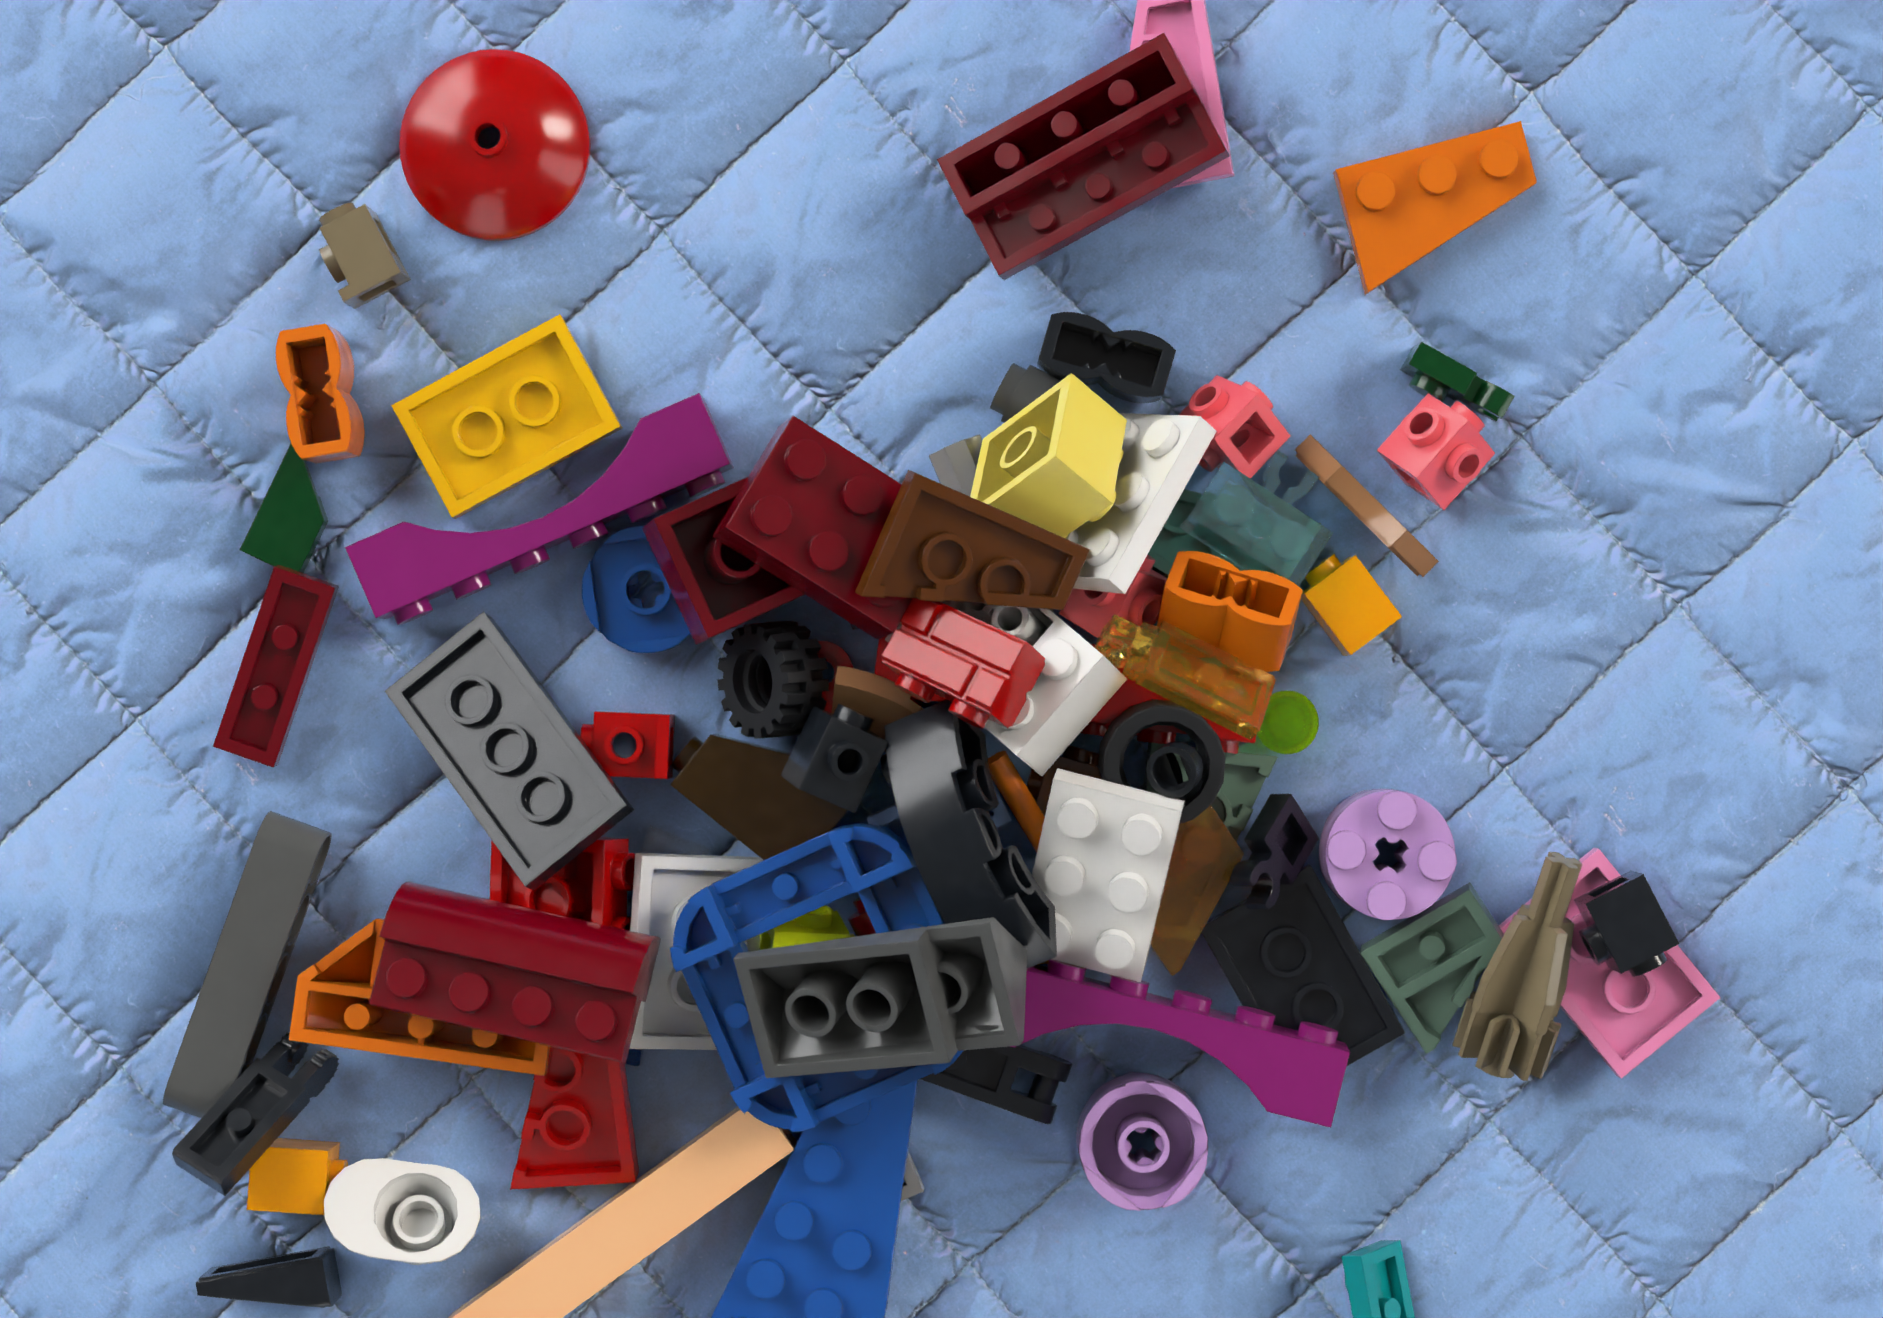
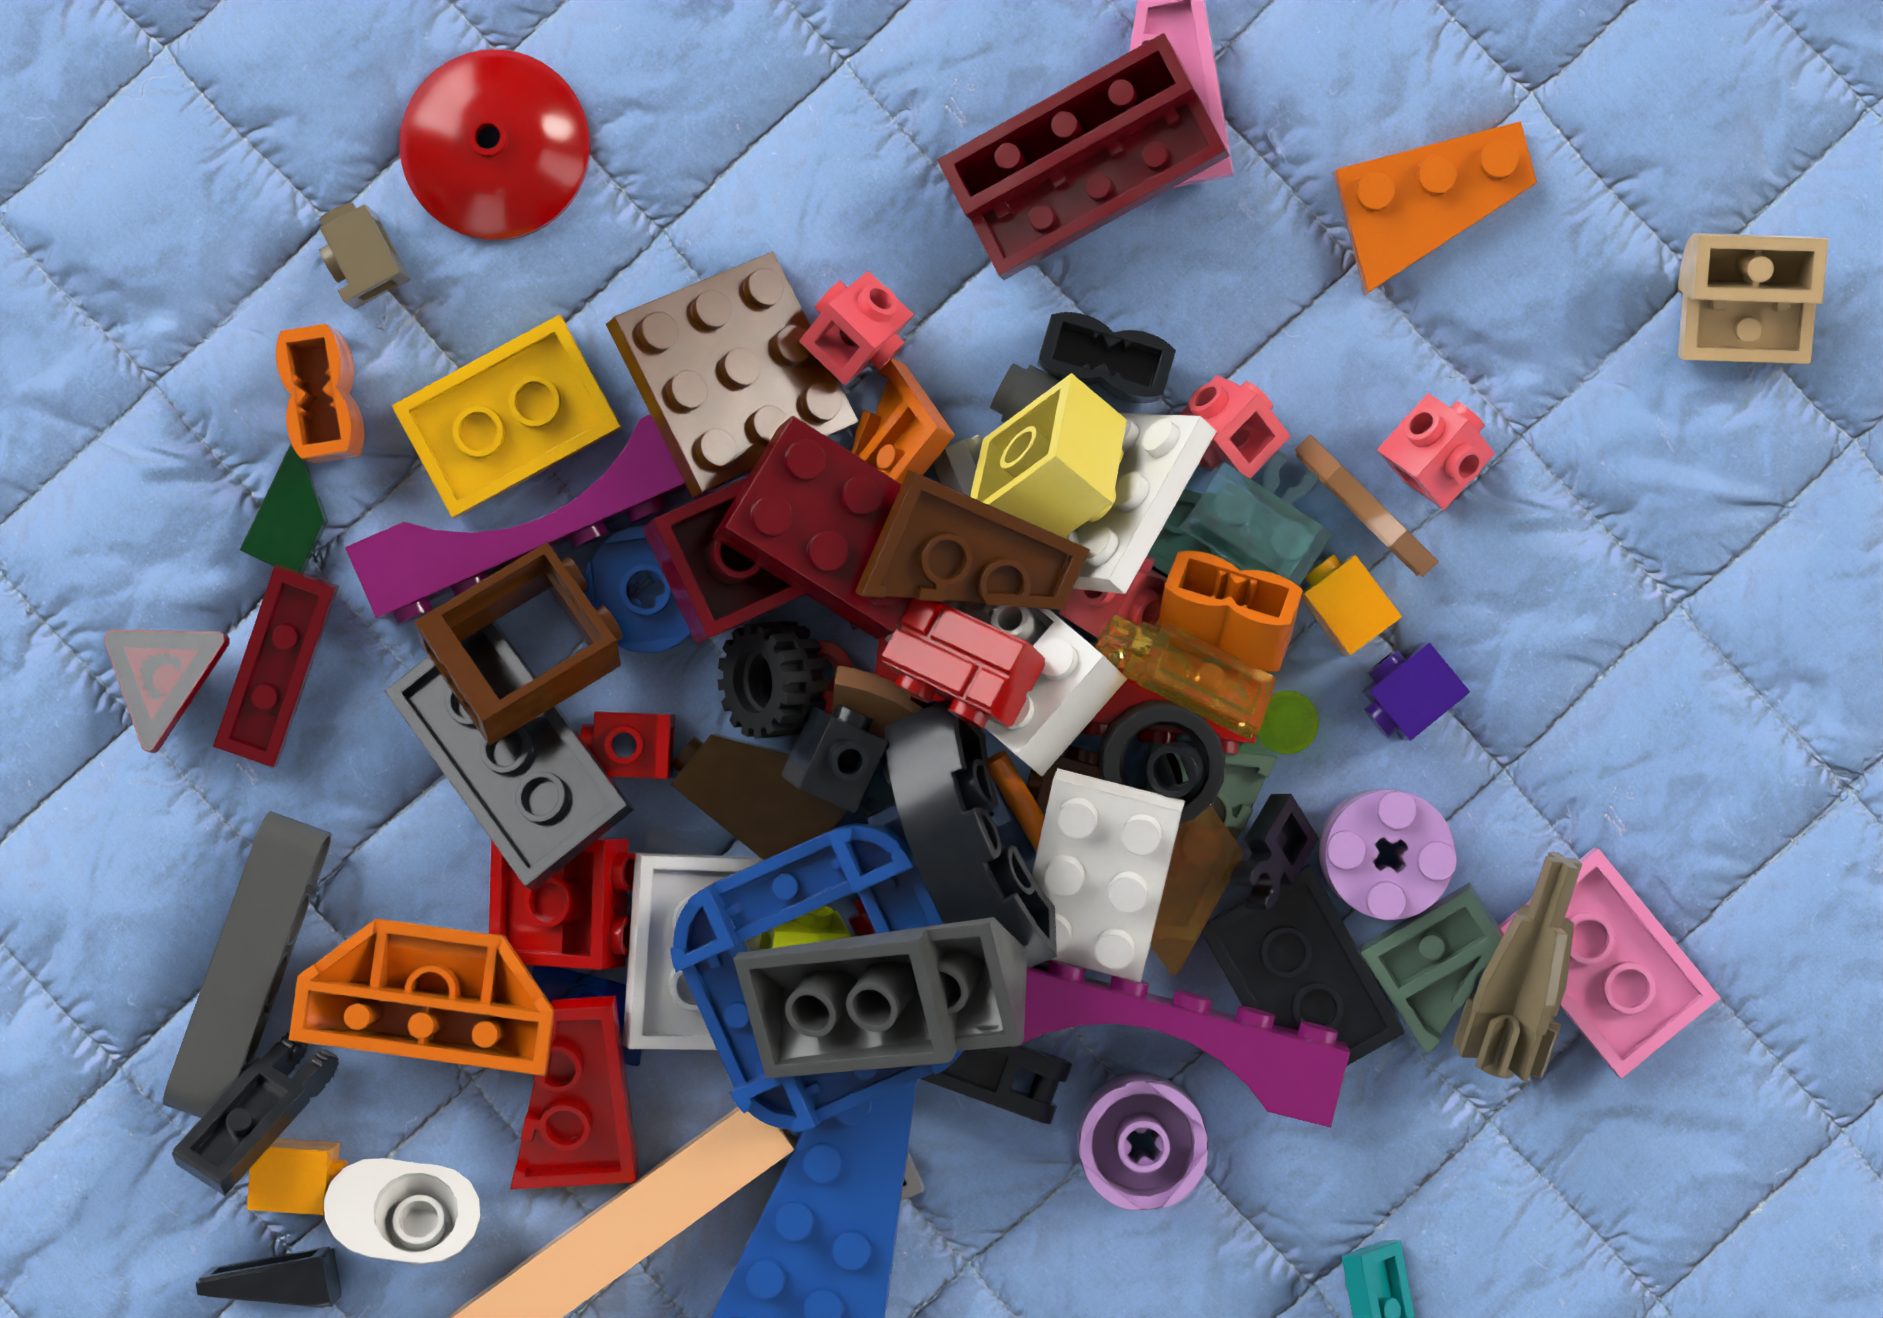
(161, 675): none -> piece
(491, 599): none -> reddish brown window
(513, 971): dark red brick -> none
(727, 370): none -> plate
(856, 327): none -> coral brick
(904, 430): none -> orange wing
(1411, 691): none -> dark purple brick
(1445, 377): dark green plate -> none
(1625, 925): black brick -> none
(1750, 297): none -> tan brick

